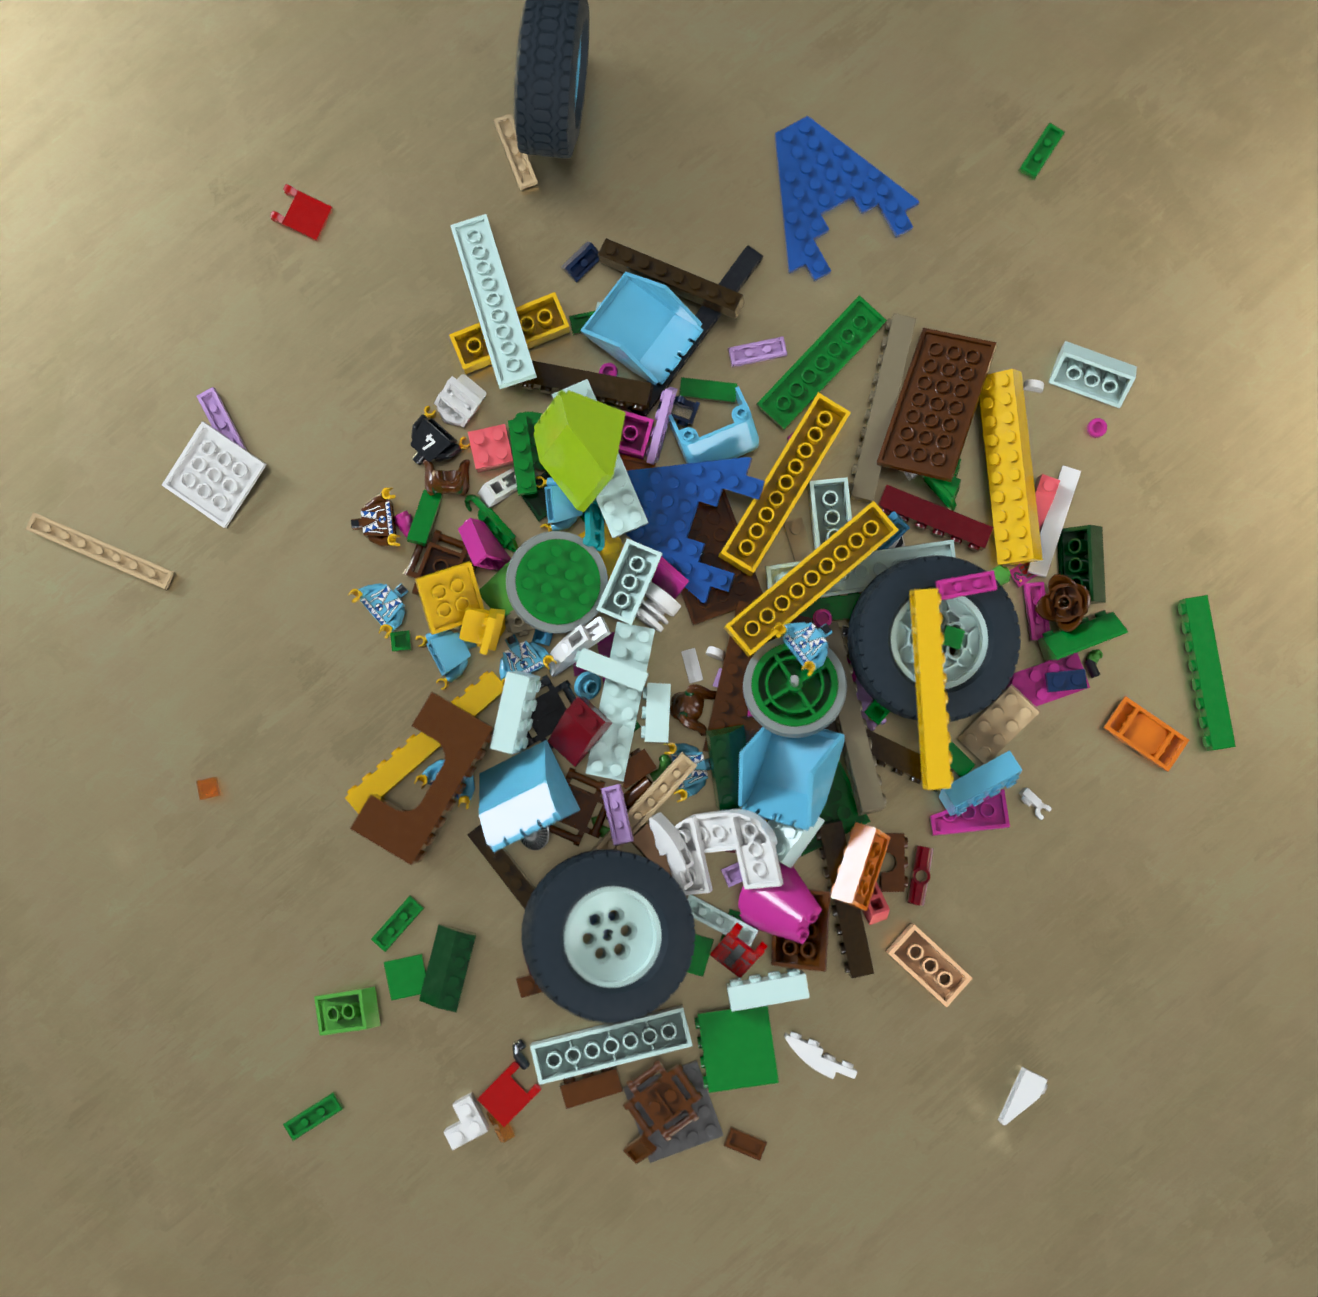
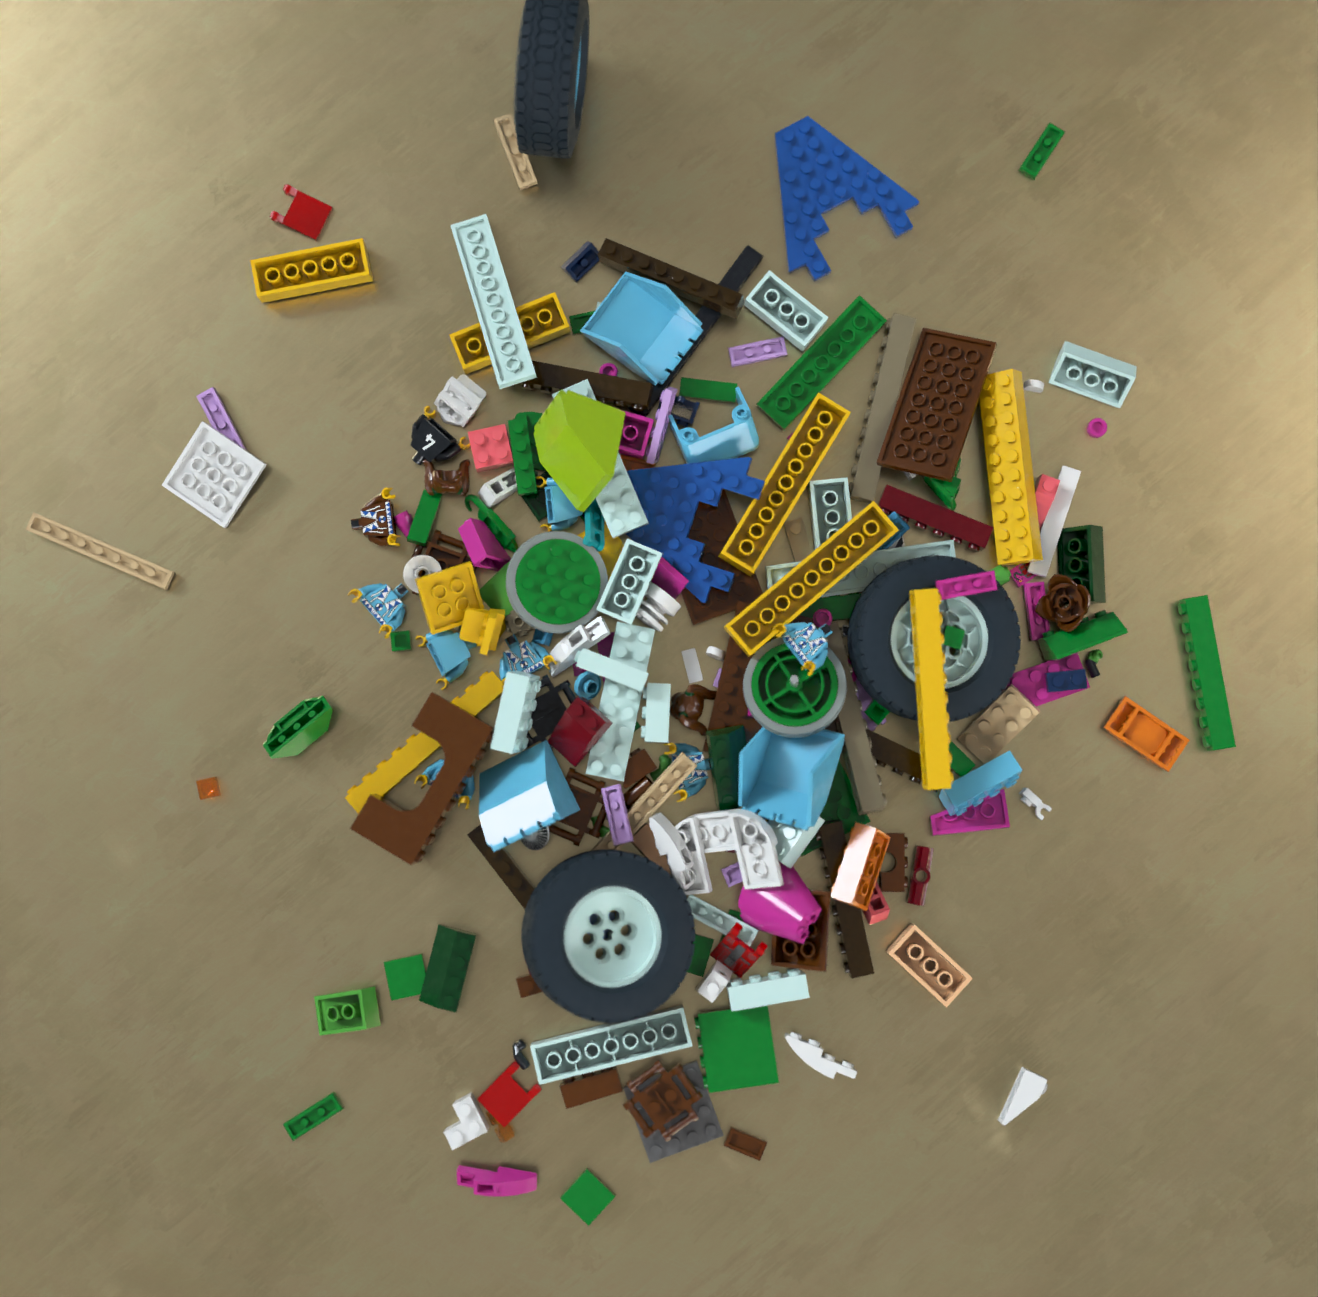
(299, 728): none -> green wedge
(311, 270): none -> yellow brick
(397, 923): green tile -> none
(418, 563): none -> white dish
(500, 1183): none -> dark pink slope
(587, 1196): none -> green tile
(639, 1149): reddish brown tile -> none
(714, 981): none -> white torso
(785, 311): none -> light aqua brick

